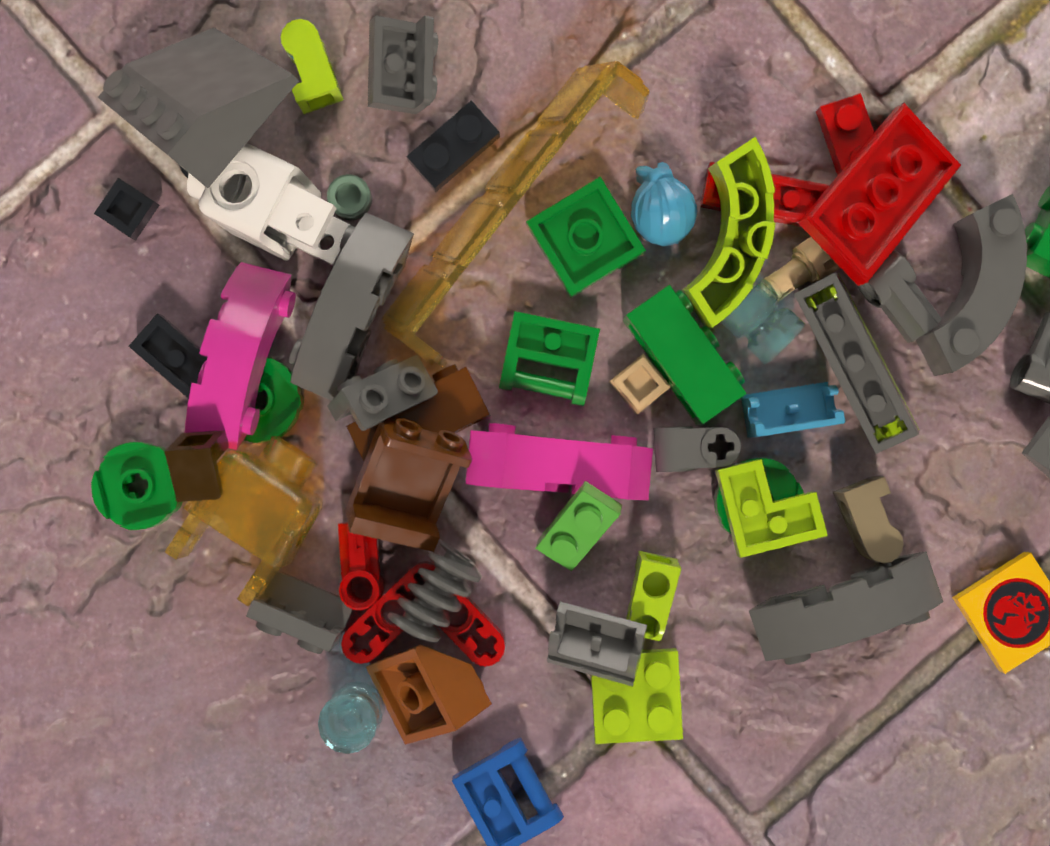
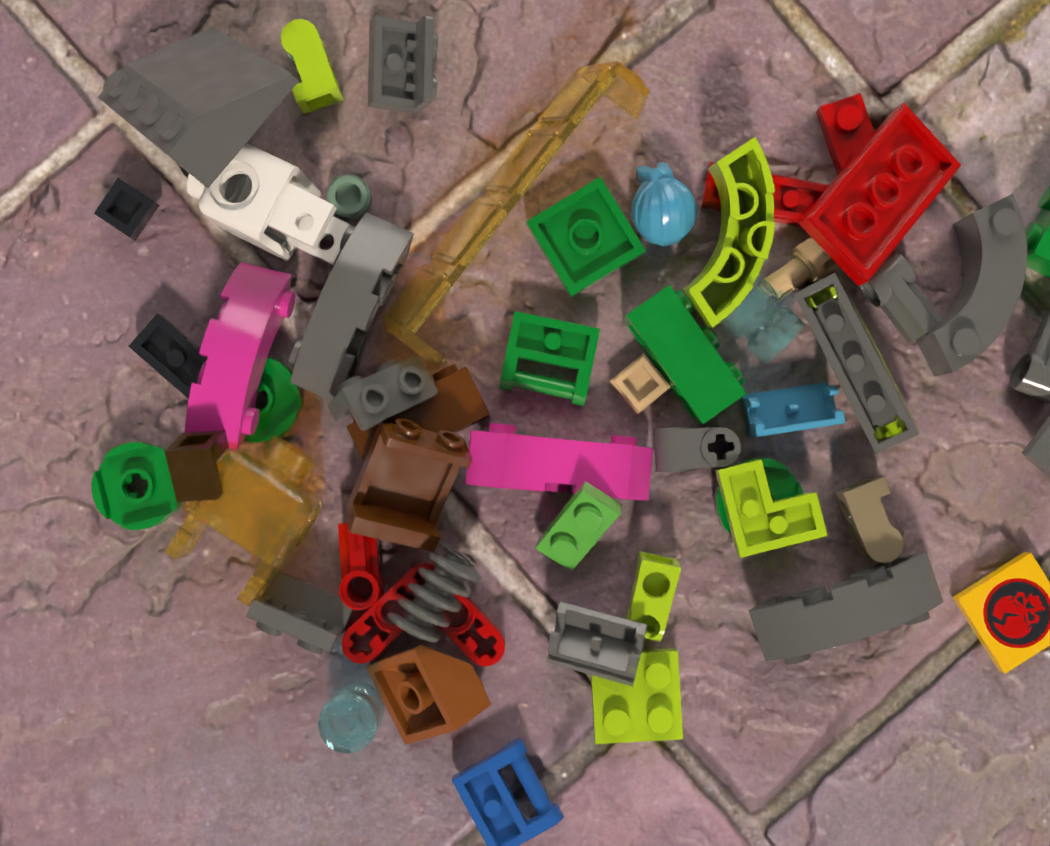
(453, 146): black plate -> none

